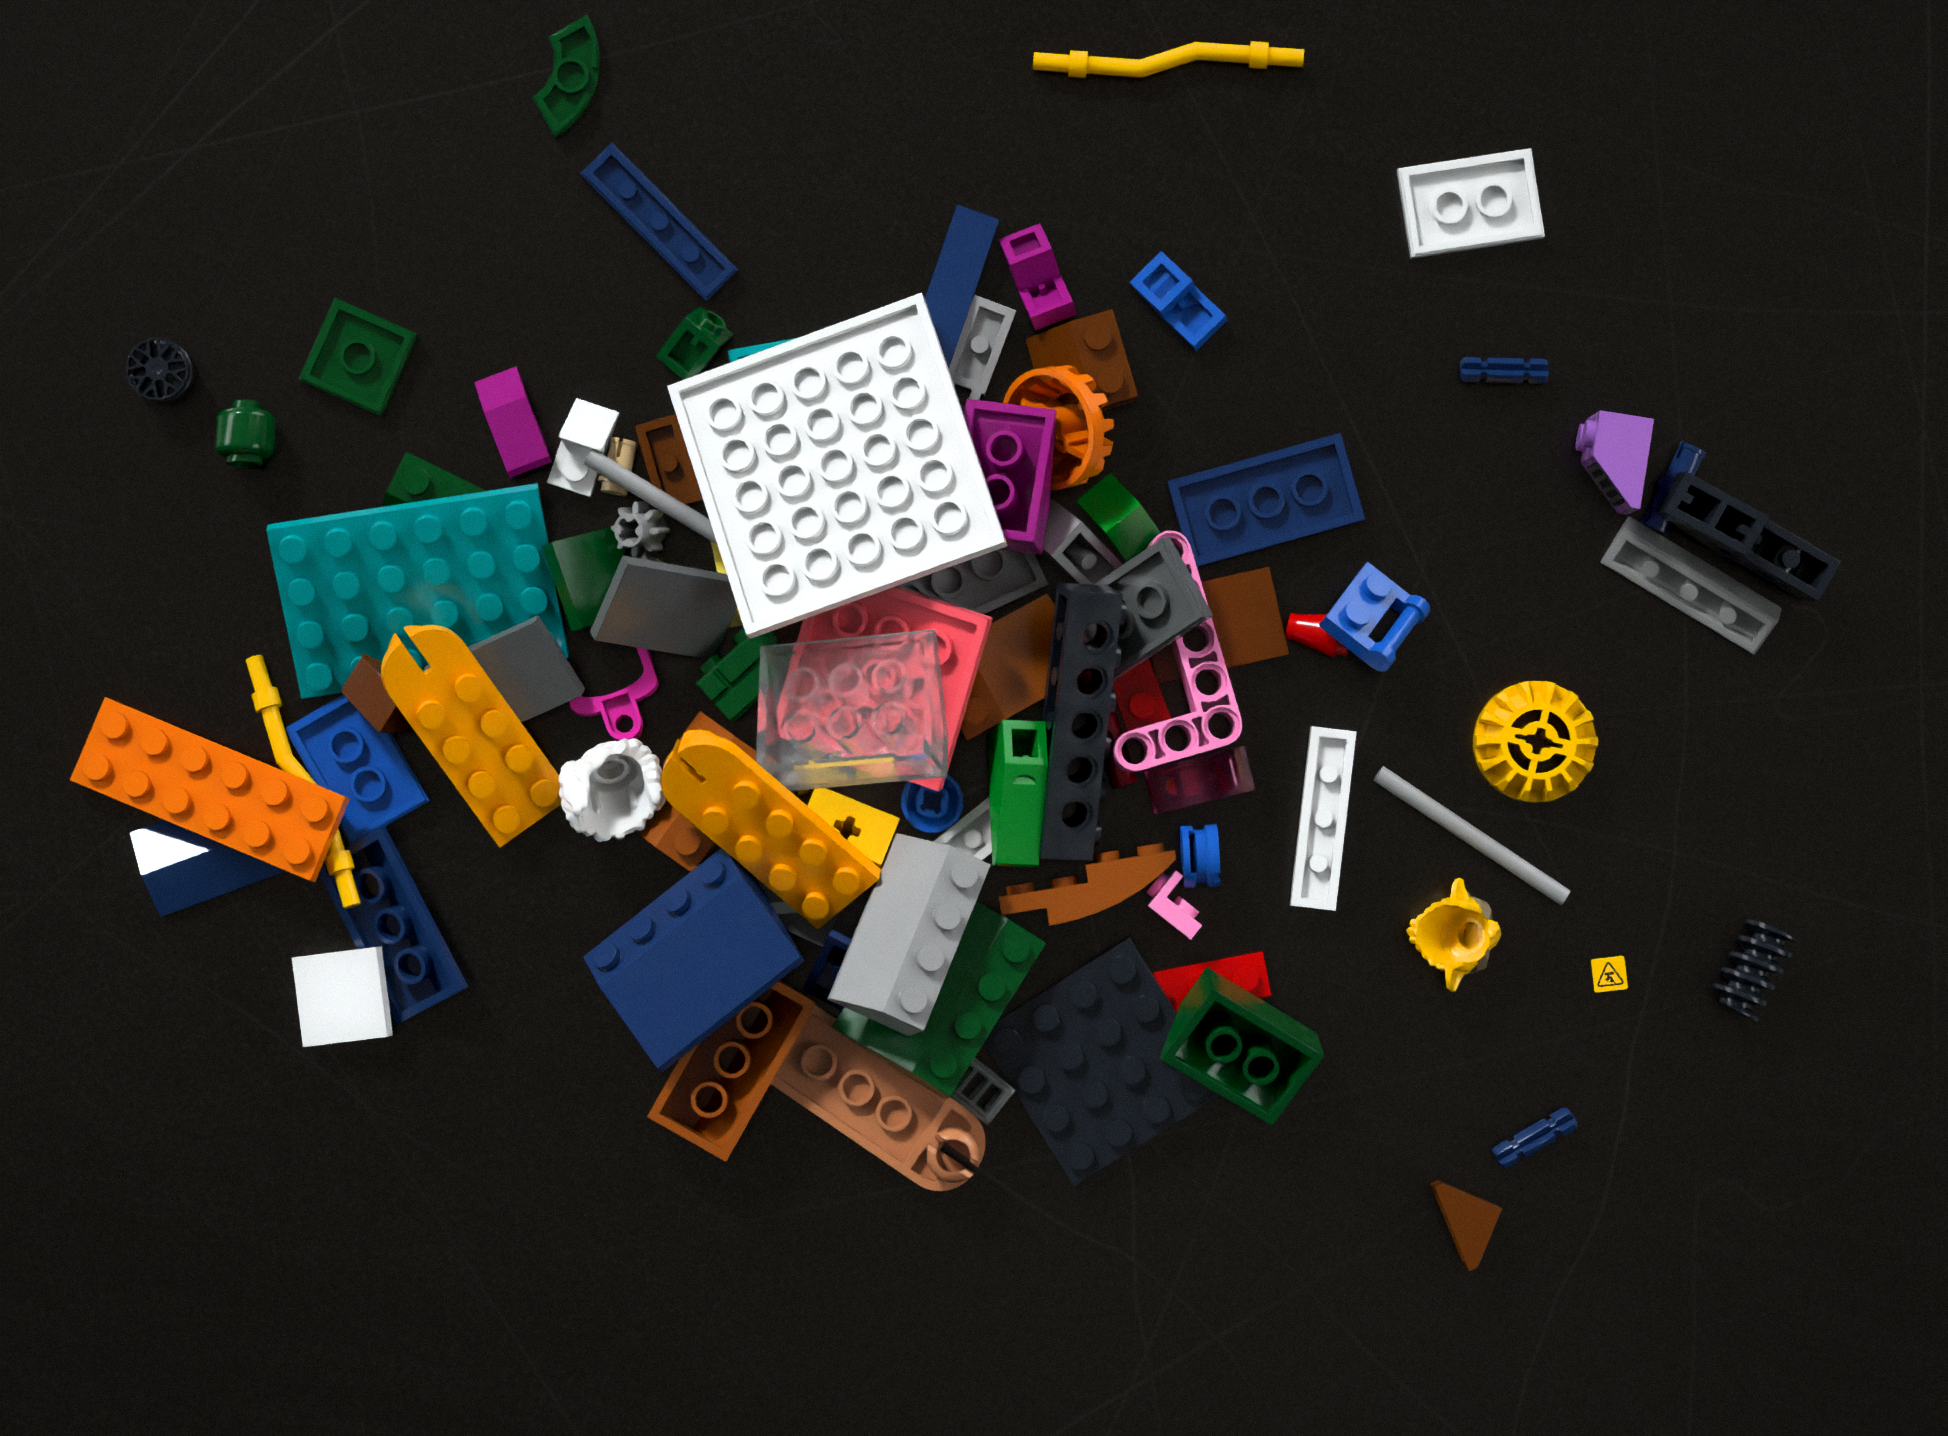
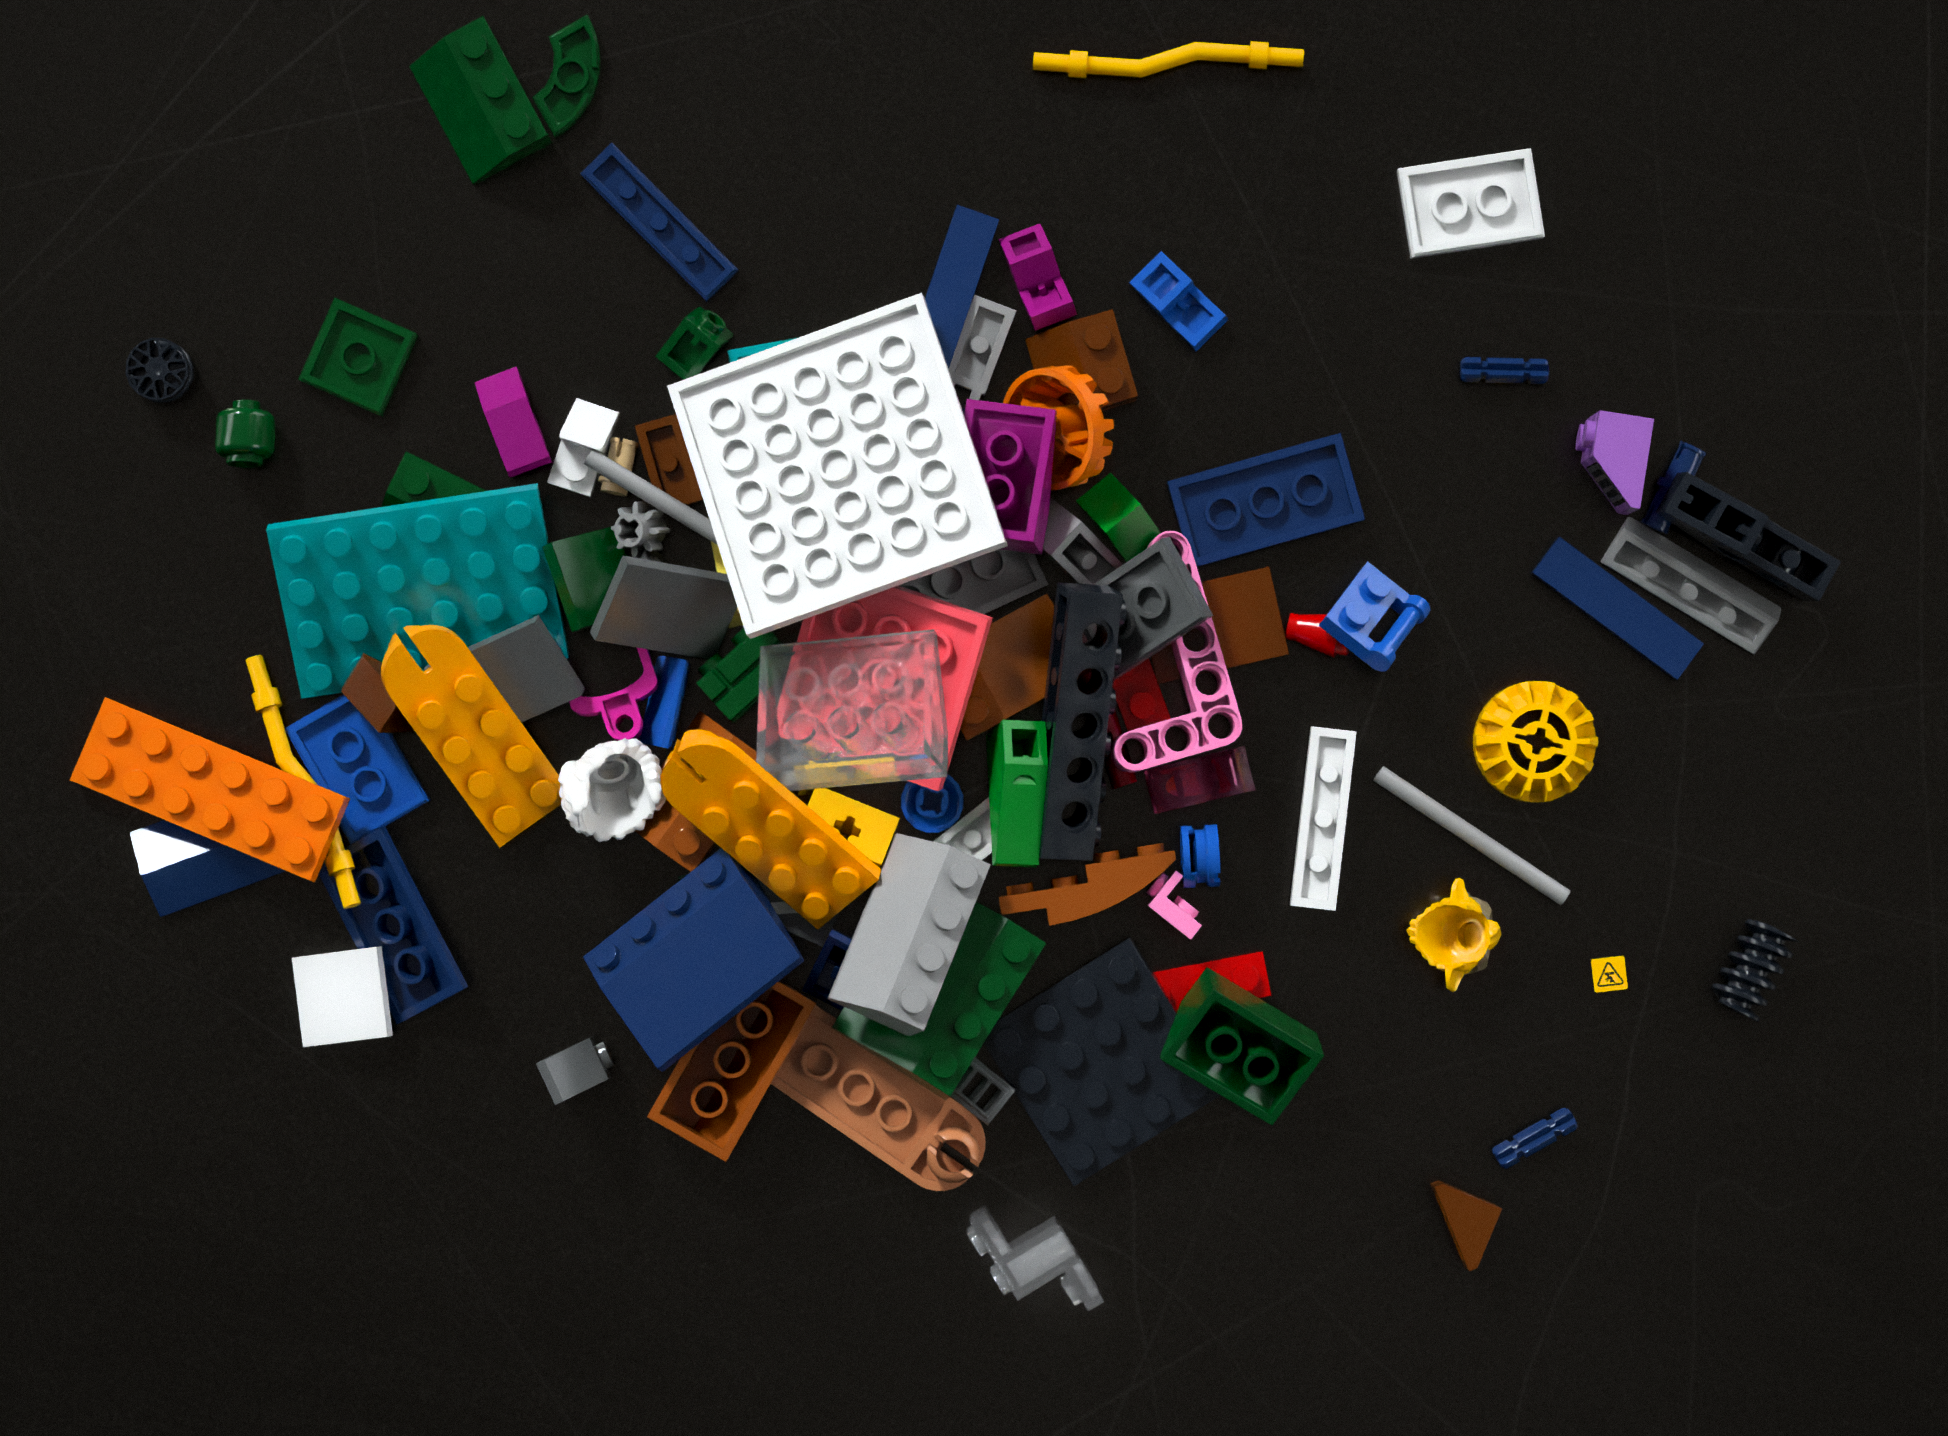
(479, 101): none -> dark green slope
(576, 1069): none -> dark grey slope
(666, 702): none -> blue slope
(1033, 1259): none -> clear bracket
(1617, 608): none -> dark blue tile

